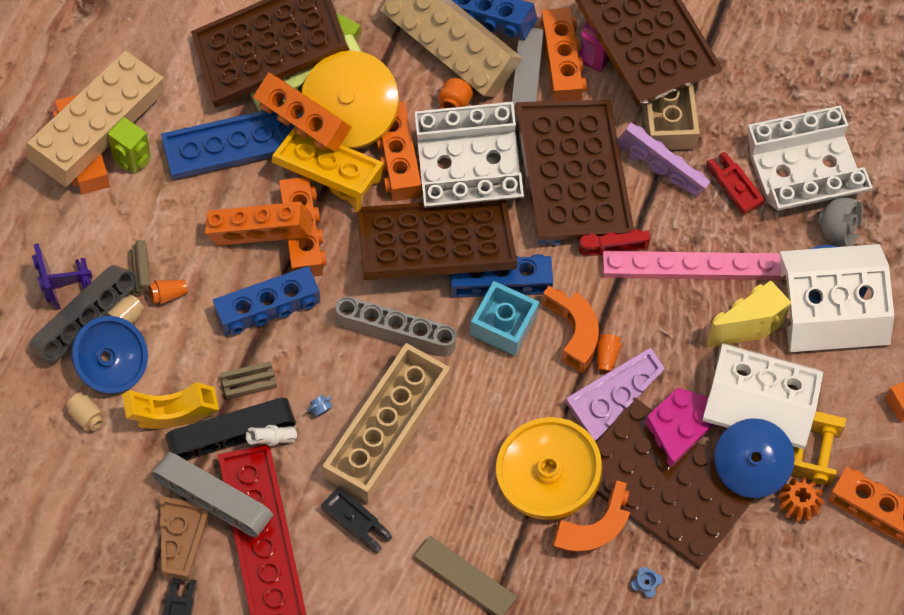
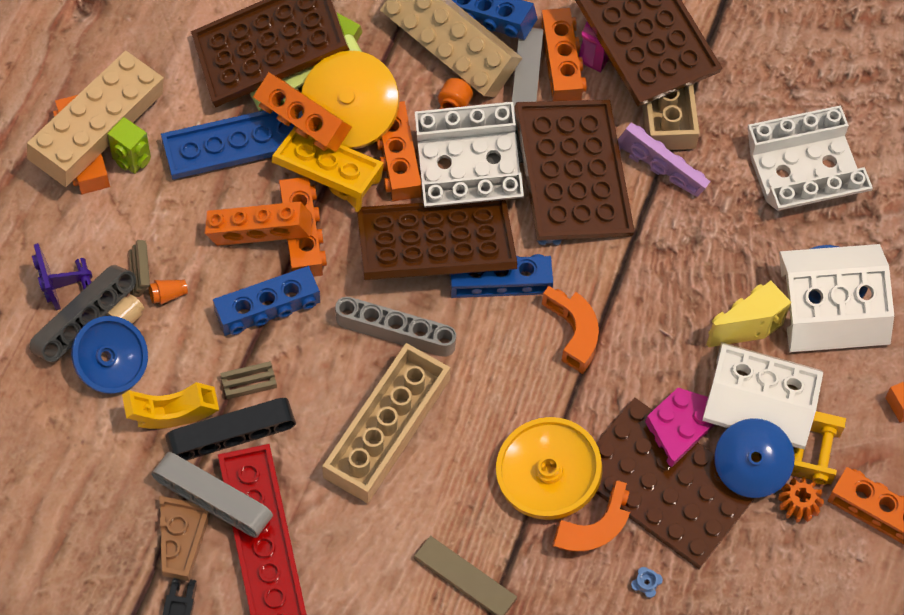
(85, 412): tan brick -> none
(271, 435): white pin -> none
(320, 405): medium blue plate -> none
(355, 518): black hinge -> none
(504, 318): medium azure brick -> none
(607, 352): orange cone -> none
(608, 396): lavender wing -> none
(632, 241): red hinge -> none
(691, 265): bright pink plate -> none
(736, 184): red hinge -> none
(840, 221): light grey cylinder -> none

